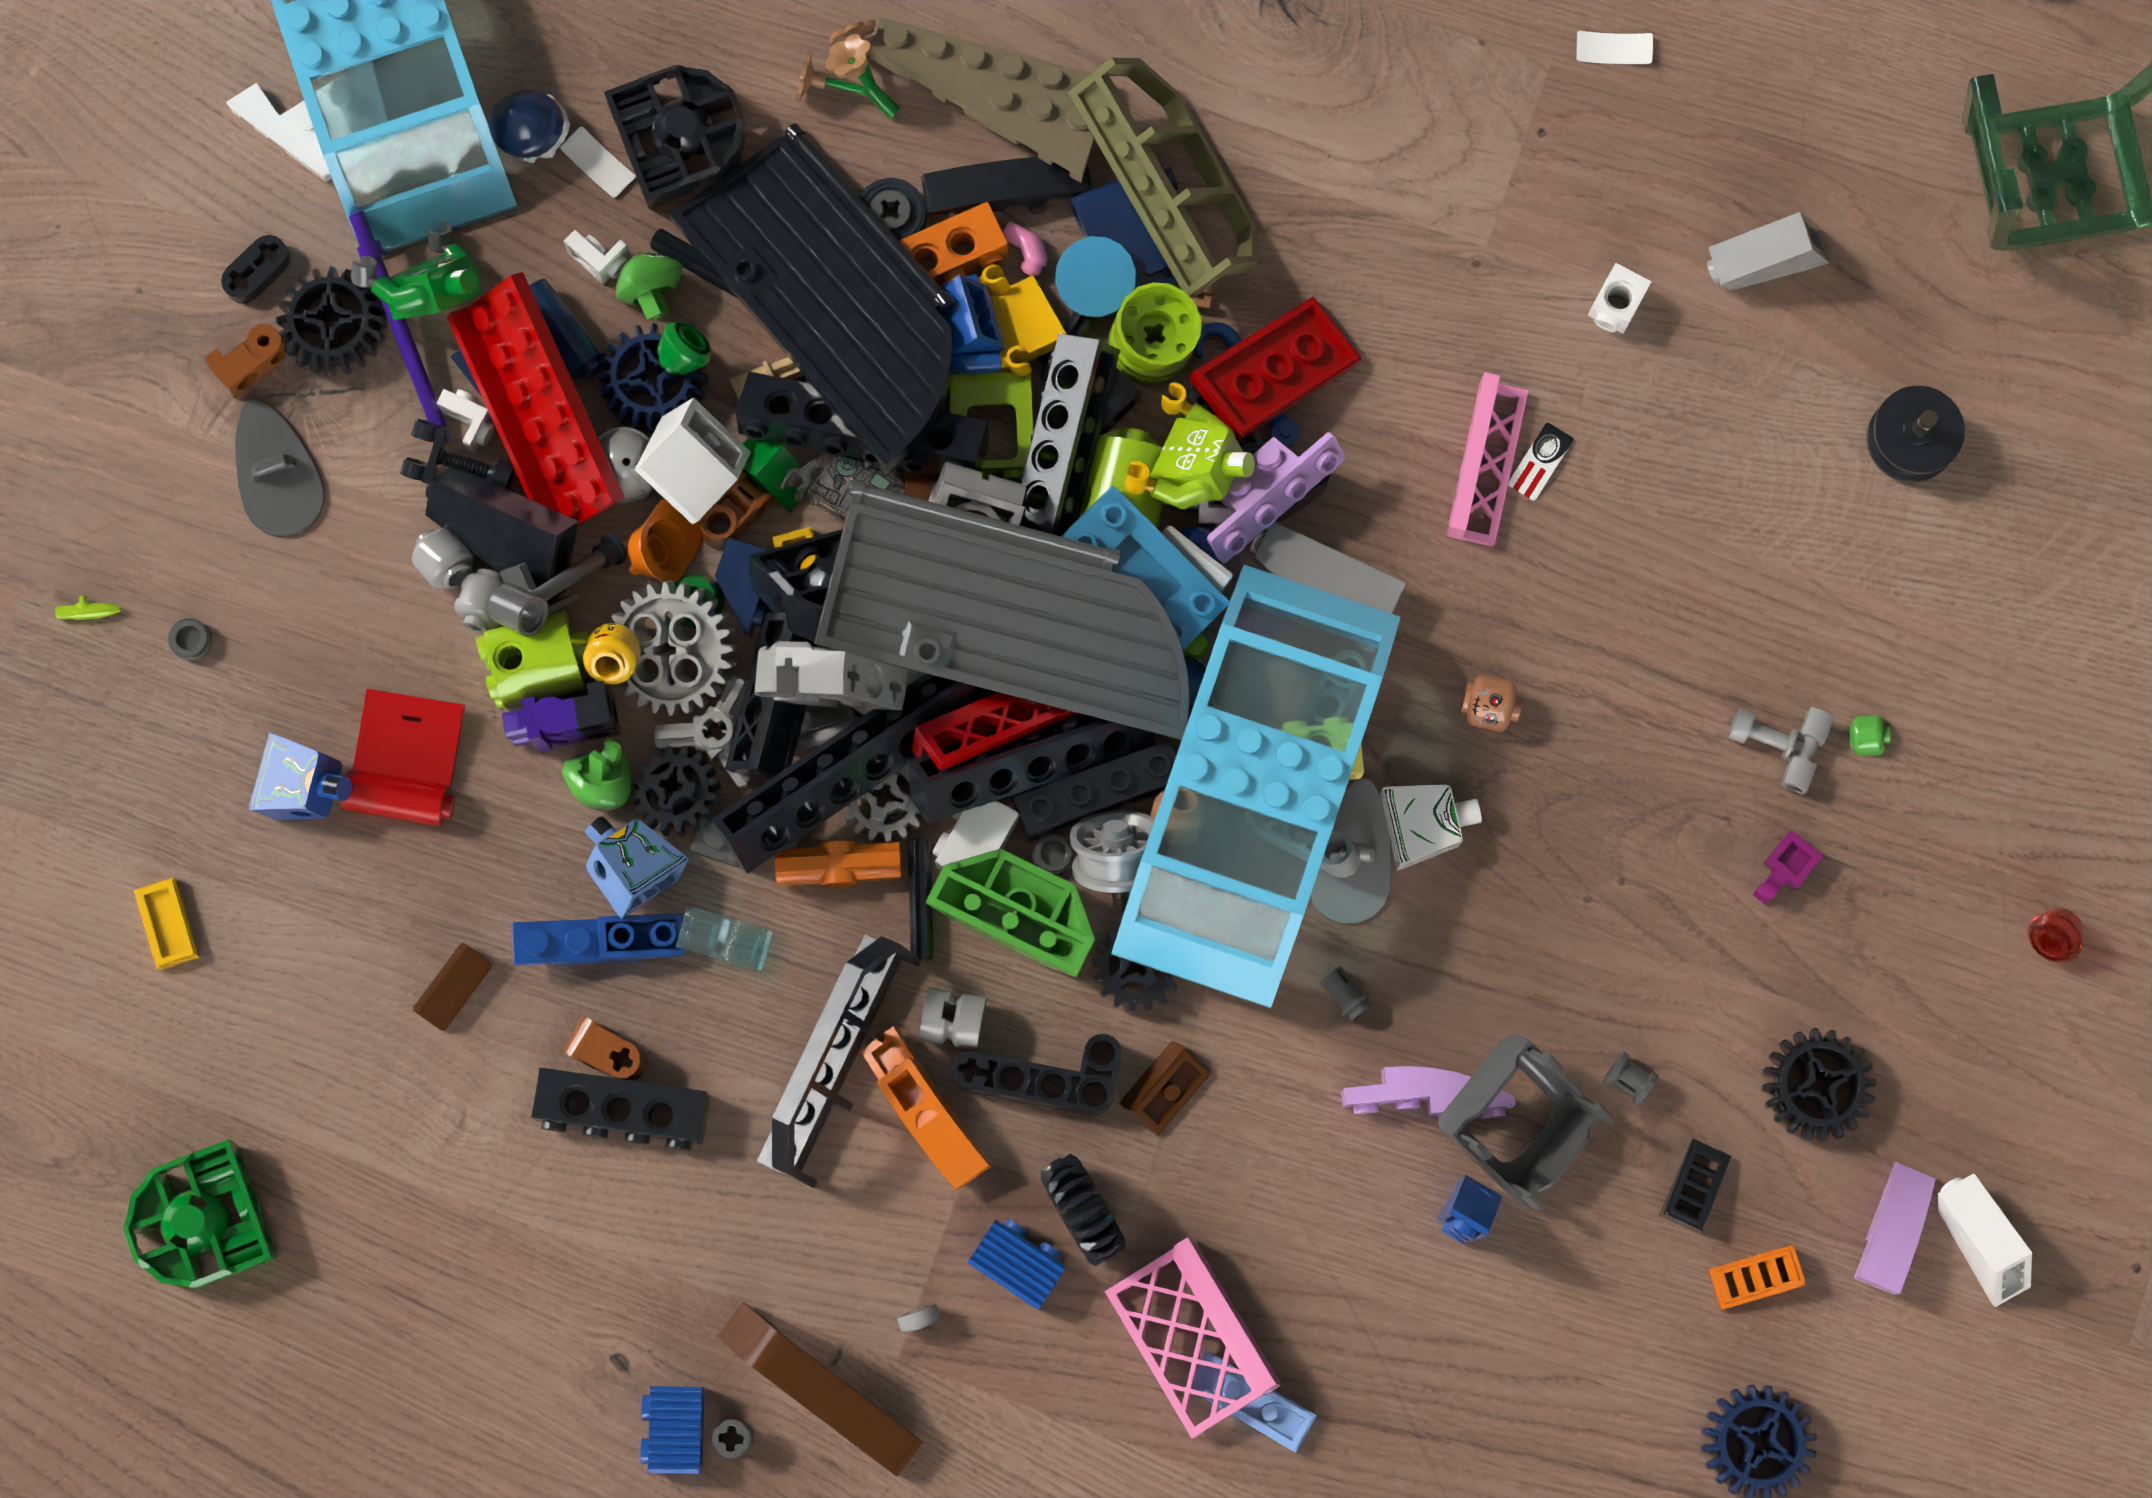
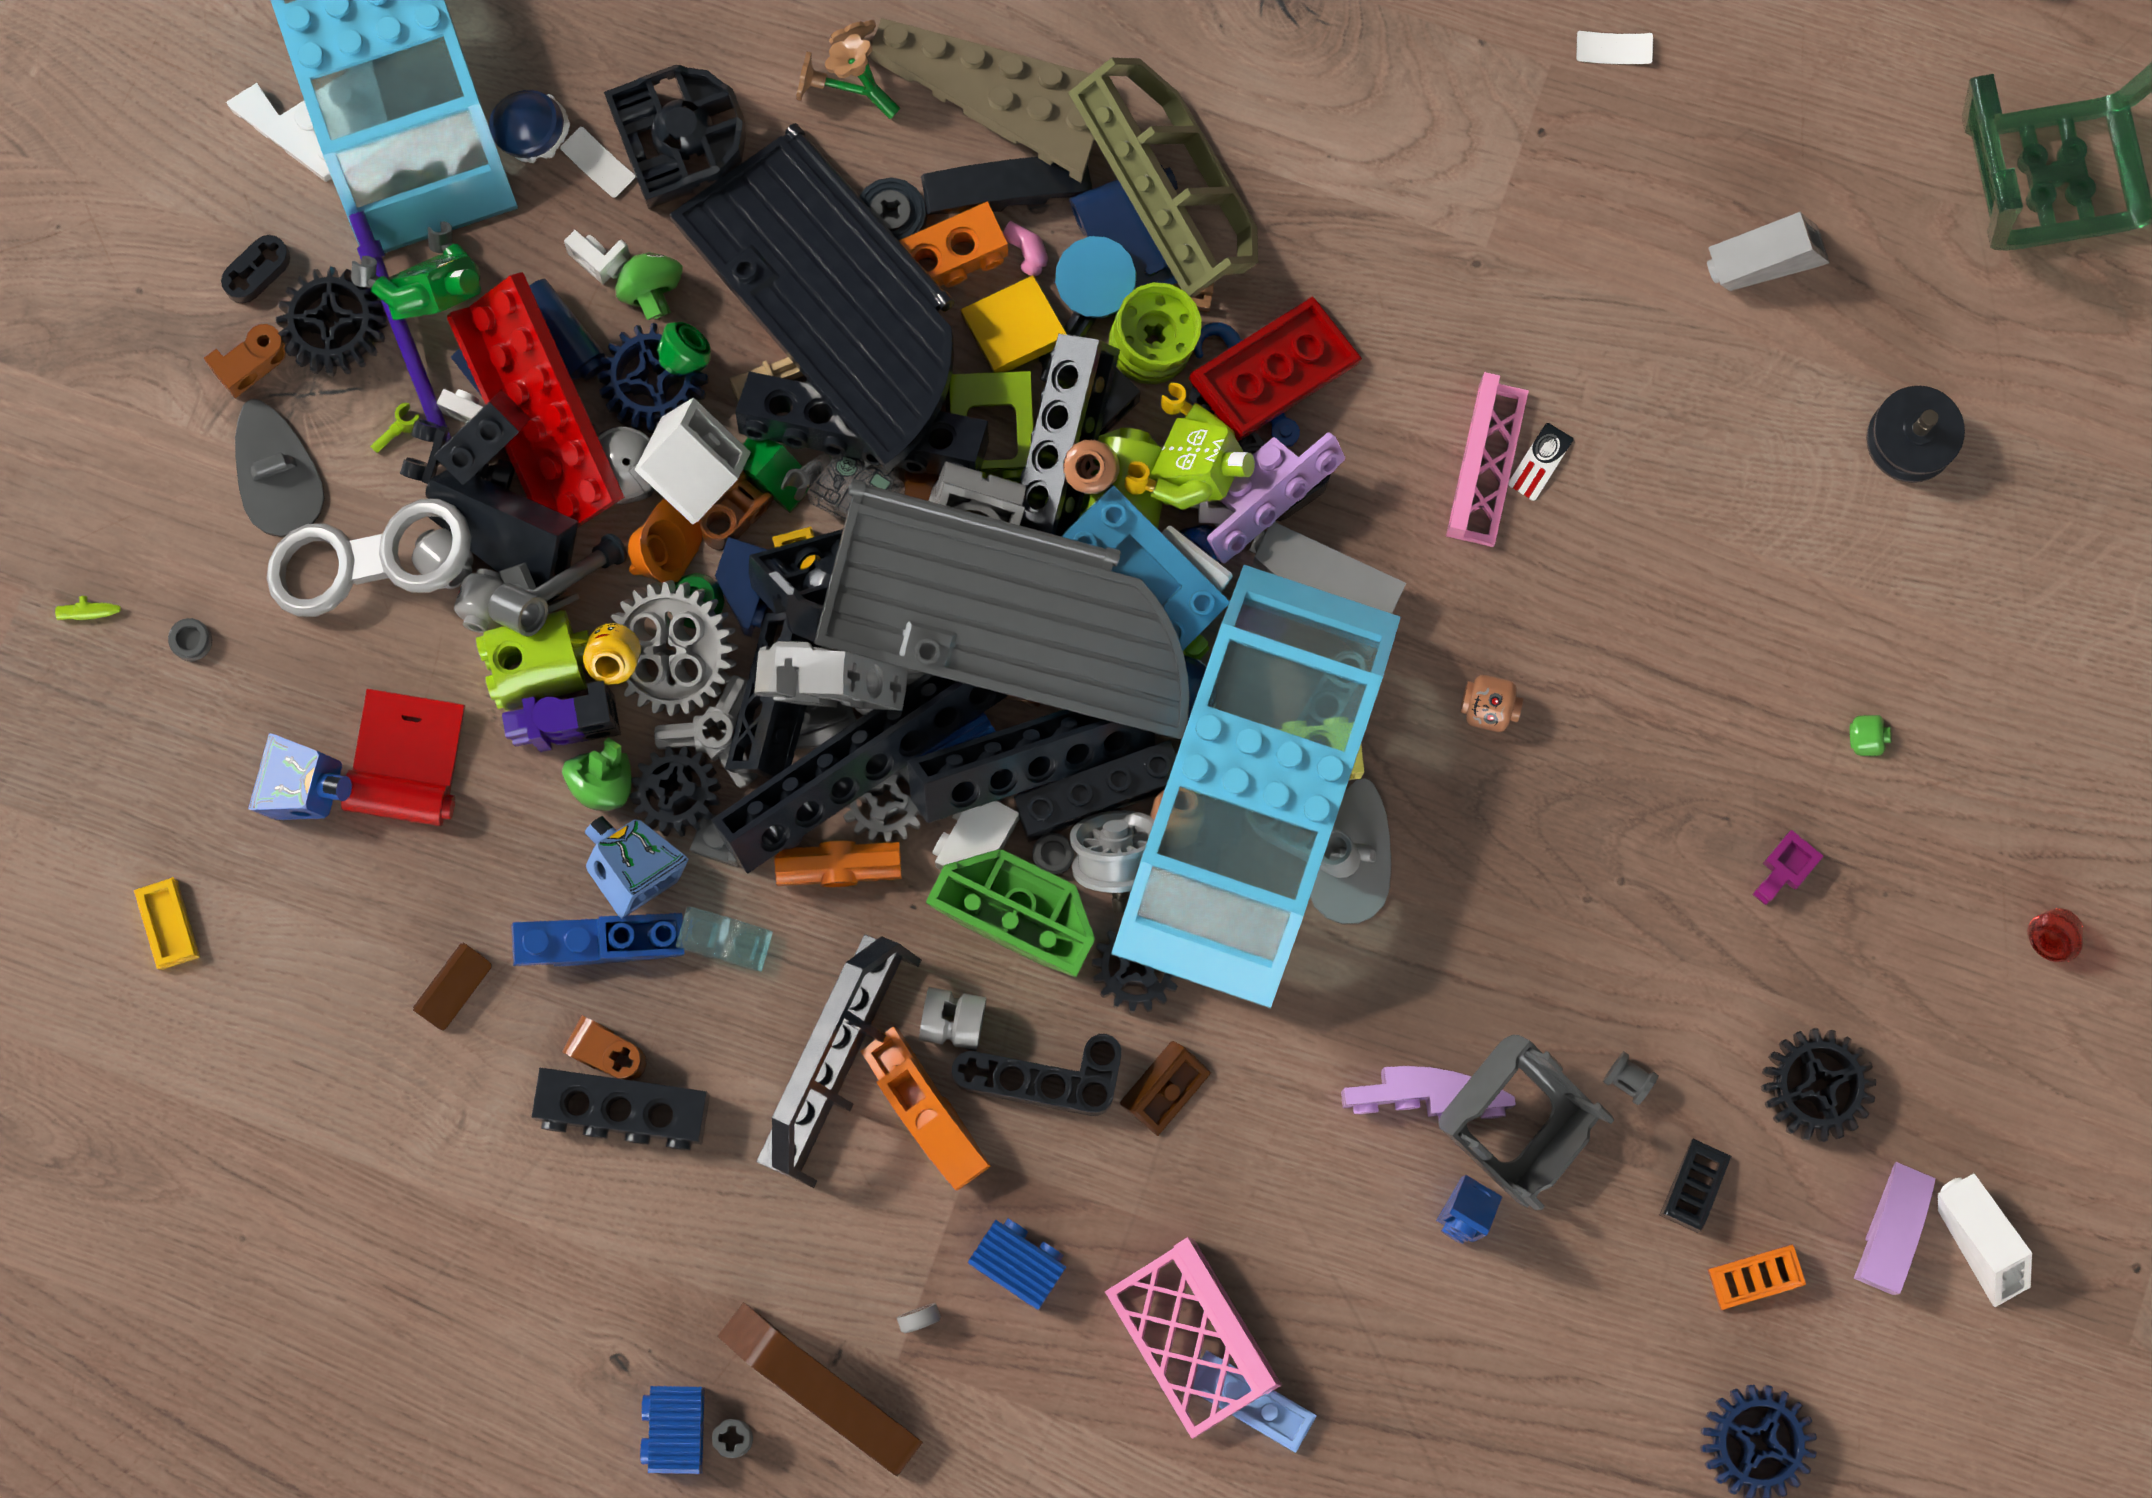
(210, 1175): green connector -> none
(369, 558): none -> light grey bar
(396, 428): none -> lime hand
(482, 437): none -> black brick
(687, 256): black axle -> none
(919, 889): black axle -> none
(976, 326): blue torso -> none
(978, 719): red fence -> none
(1076, 464): none -> nougat head
(1083, 1210): black gear -> none
(1346, 994): dark grey pin -> none
(1425, 821): white torso -> none
(1625, 284): white brick -> none
(1797, 747): light grey bar -> none

